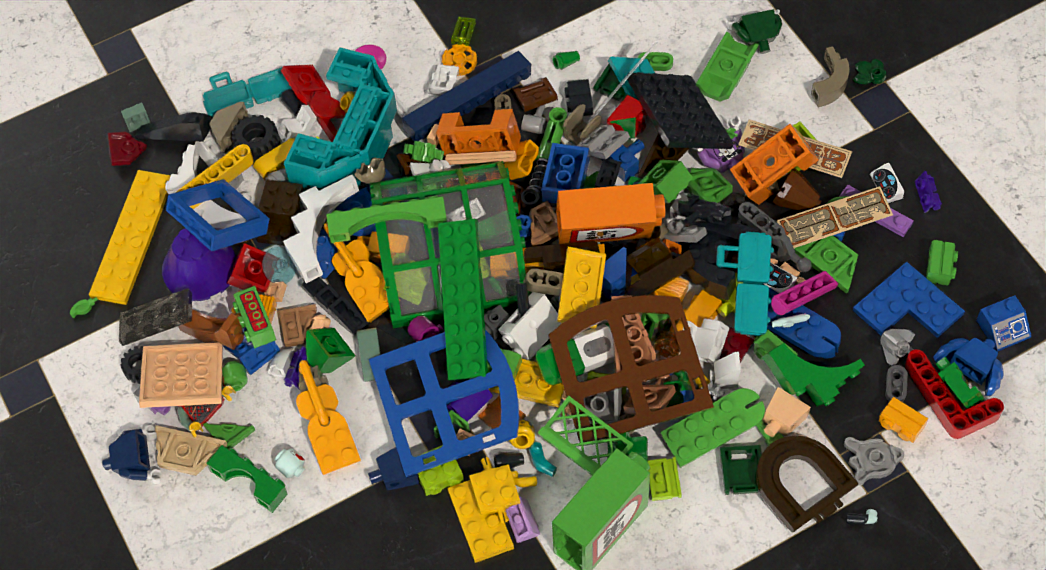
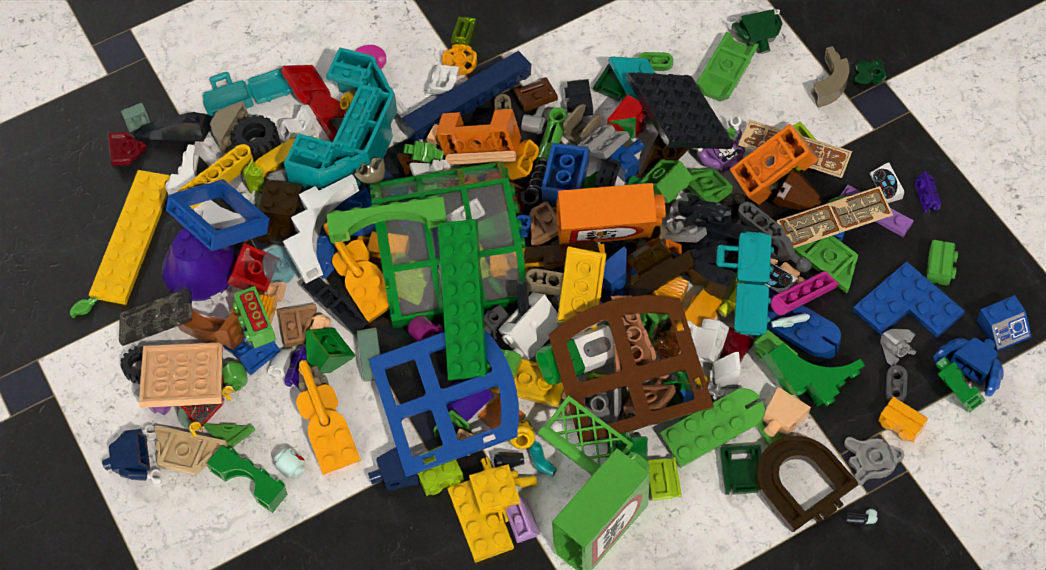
(254, 178): none -> lime hinge
(291, 101): black cone -> none
(565, 59): green cone -> none
(623, 81): white sticker -> none
(946, 400): red beam -> none

